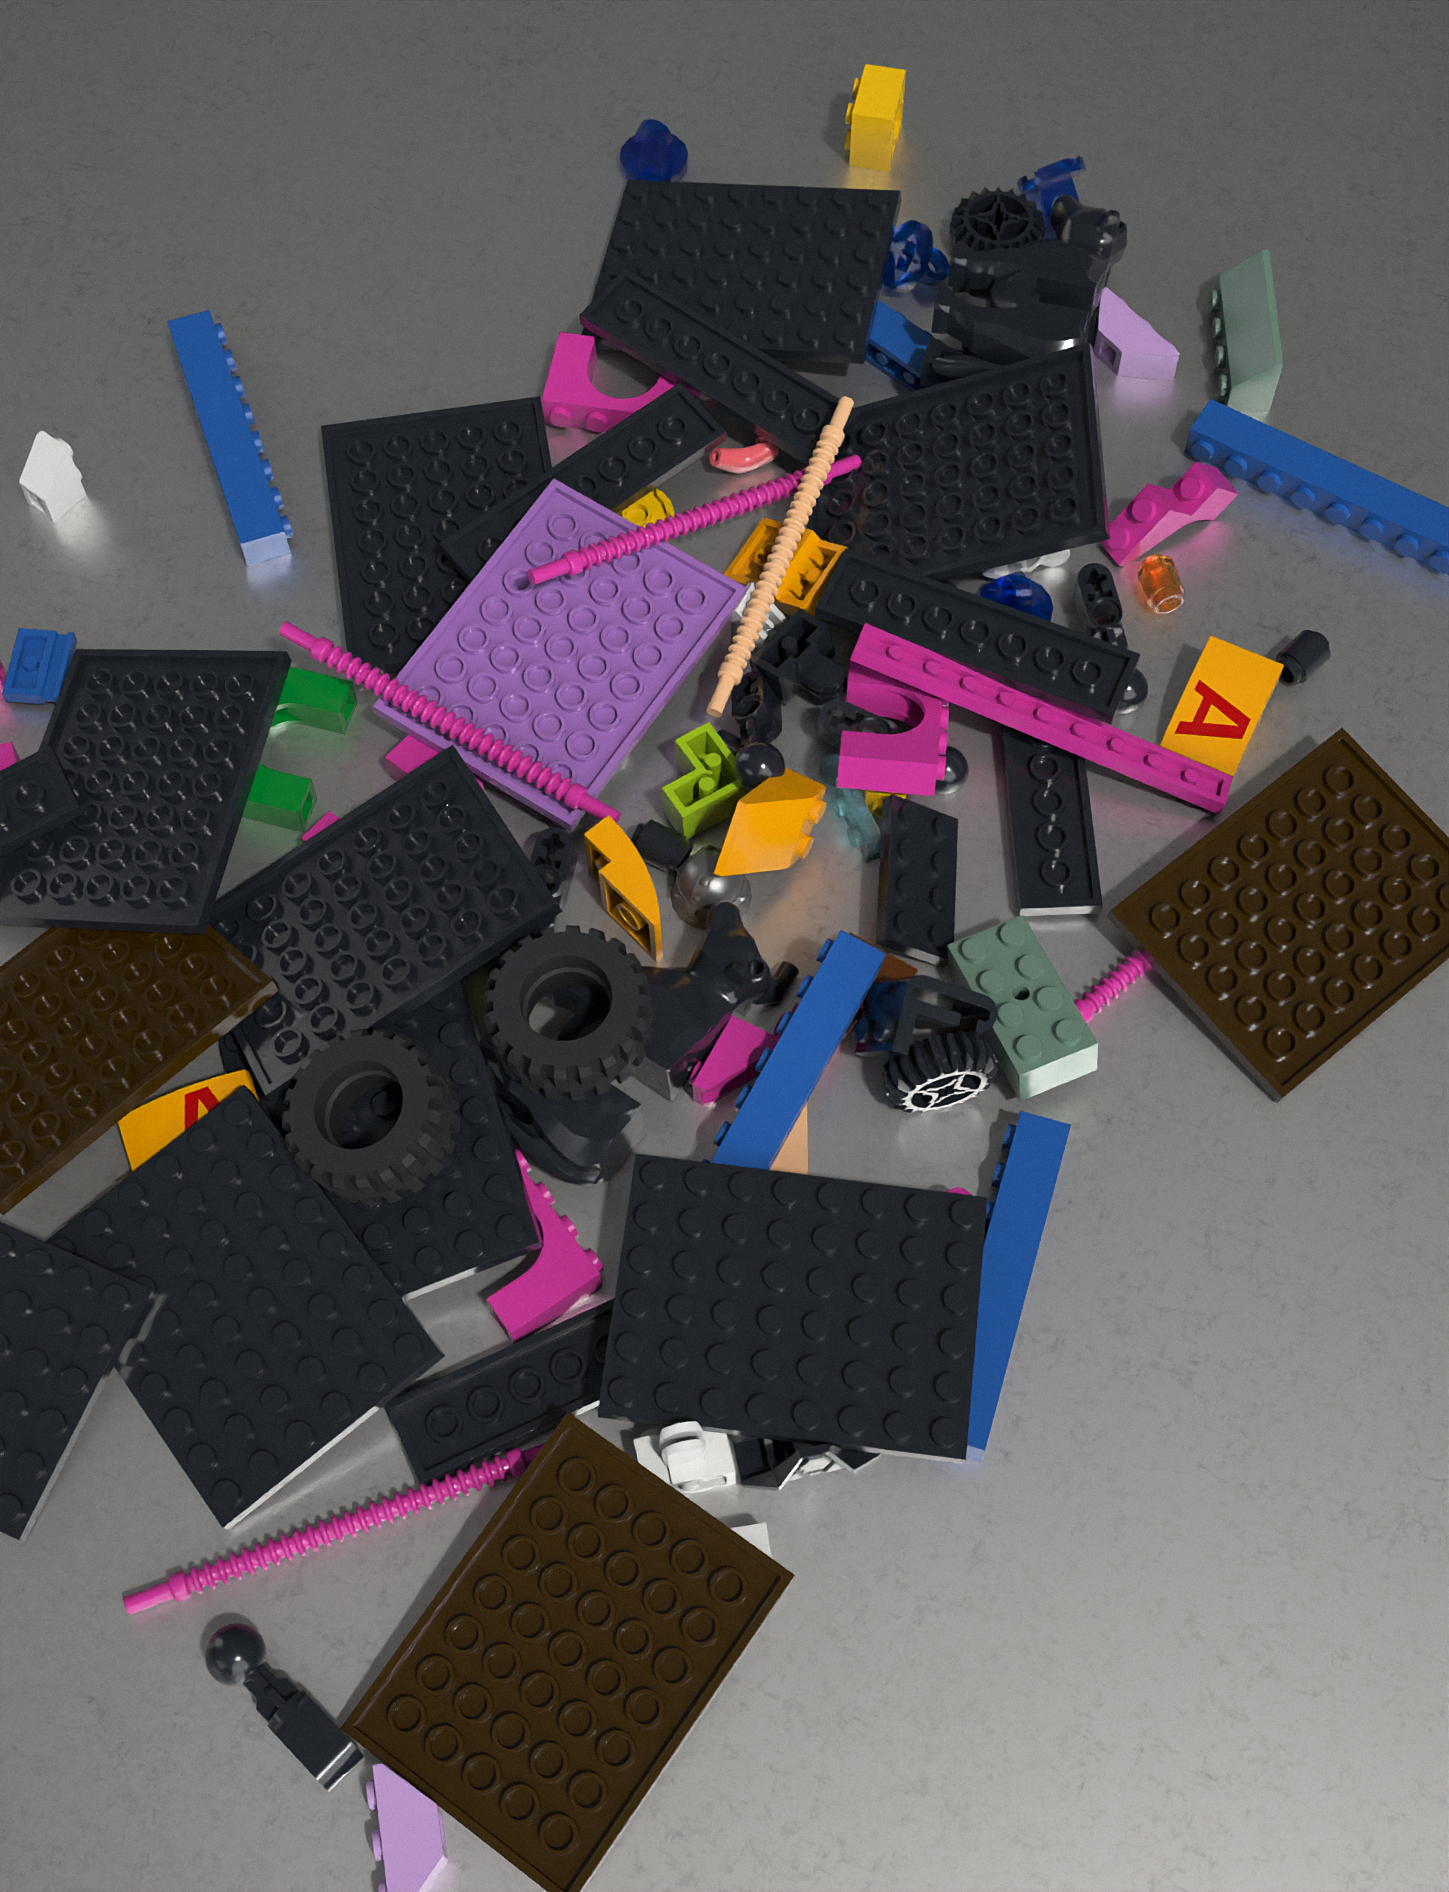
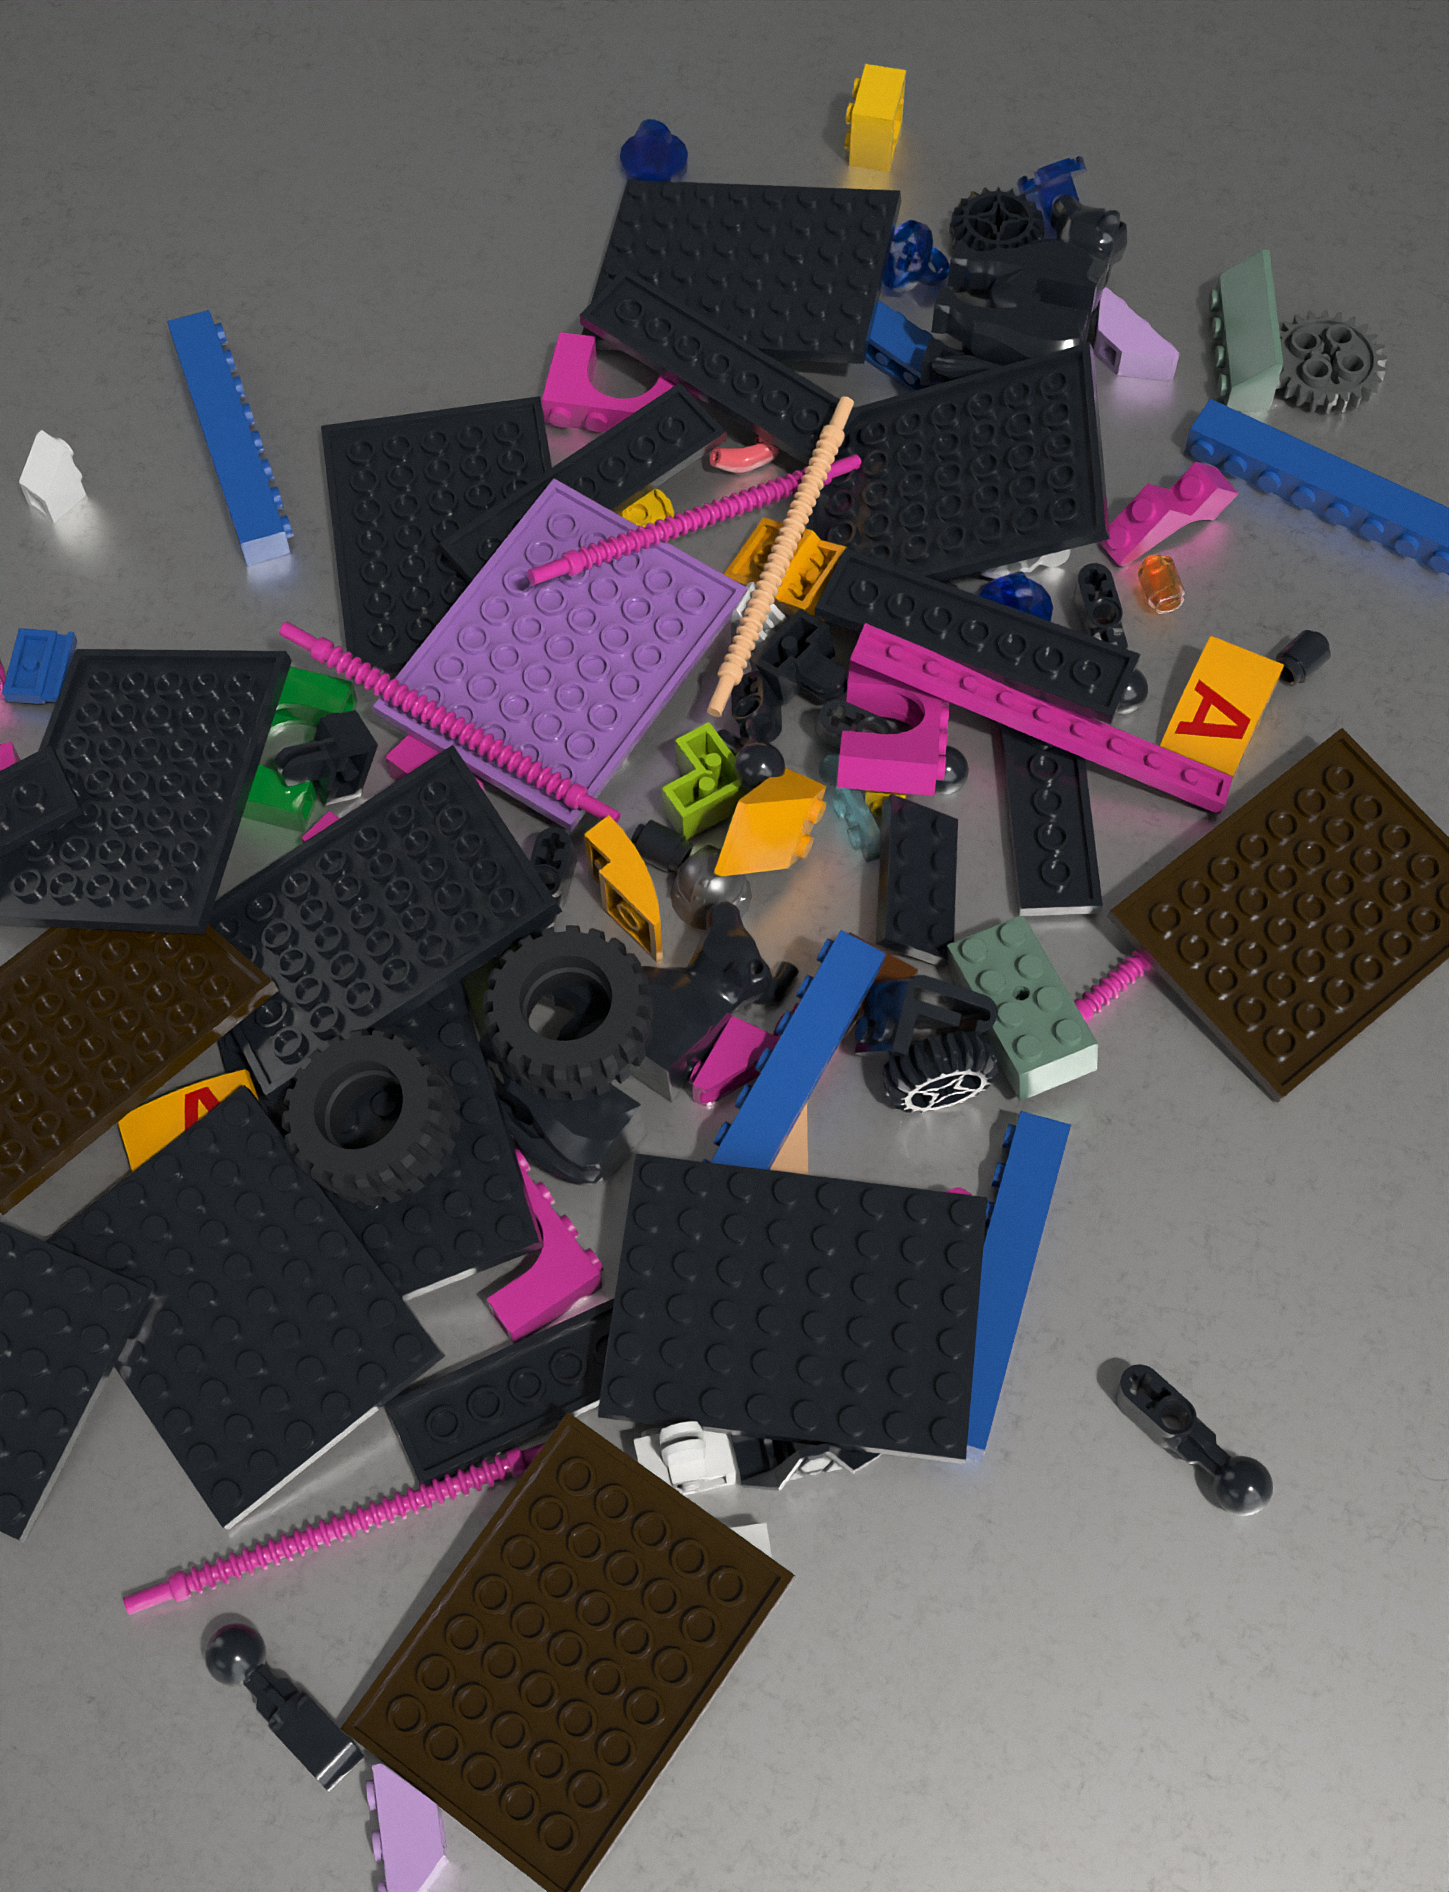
(334, 760): none -> black brick
(1239, 1482): none -> black beam
(1330, 361): none -> dark grey gear

